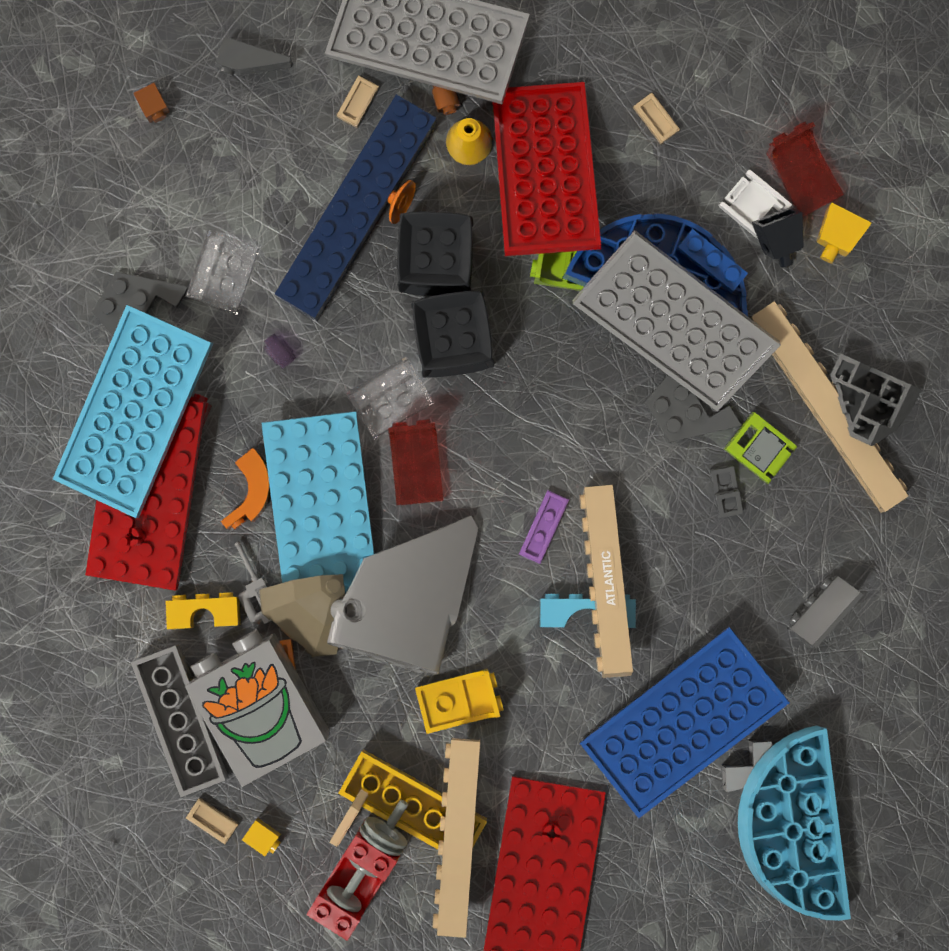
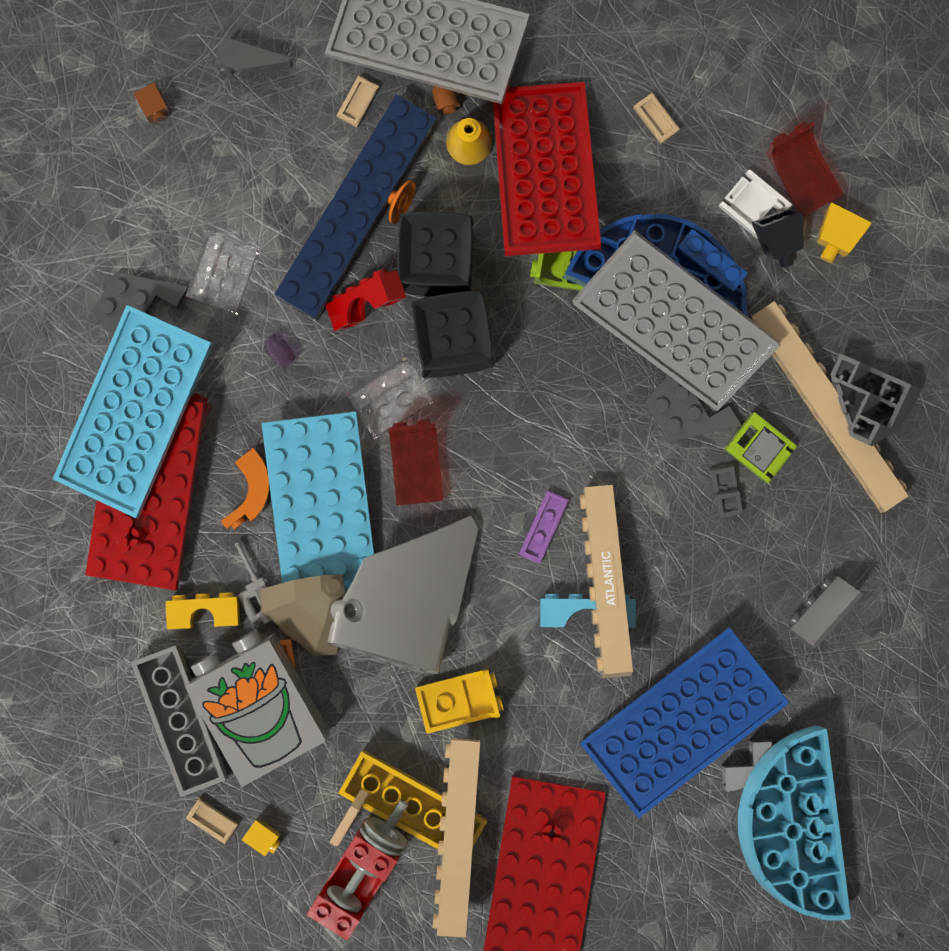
(380, 290): none -> red arch

